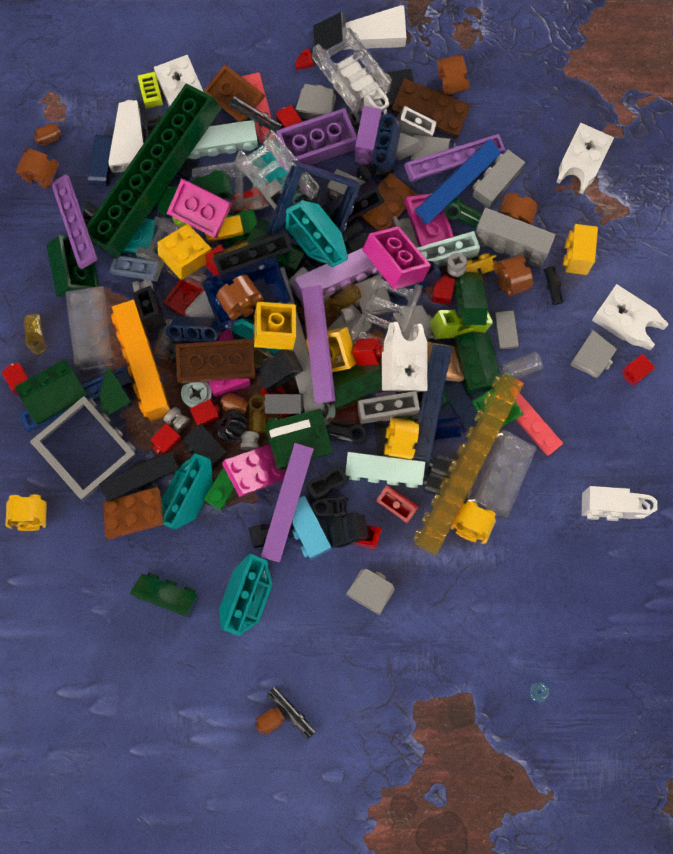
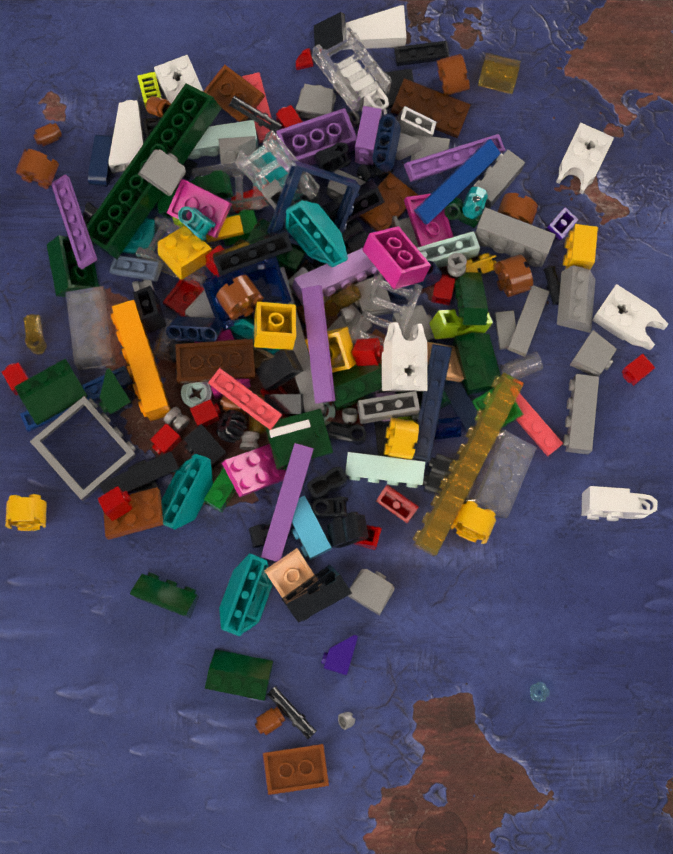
(115, 503): none -> red brick
(157, 106): none -> dark orange brick
(163, 171): none -> light grey torso
(198, 224): none -> teal piece
(230, 147): none -> light grey slope
(239, 675): none -> dark green slope
(245, 398): none -> coral tile
(289, 572): none -> light nougat tile
(295, 769): none -> dark orange plate
(316, 594): none -> black wedge
(332, 159): none -> black piece
(340, 656): none -> dark purple slope
(346, 720): none -> light grey hinge
(349, 415): none -> light grey hinge
(421, 53): none -> black tile
(474, 202): none -> teal rock
(499, 73): none -> clear yellow slope
(528, 320): none -> light grey tile
(561, 223): none -> dark purple slope
(576, 299): none -> light grey slope
(581, 414): none -> light grey brick

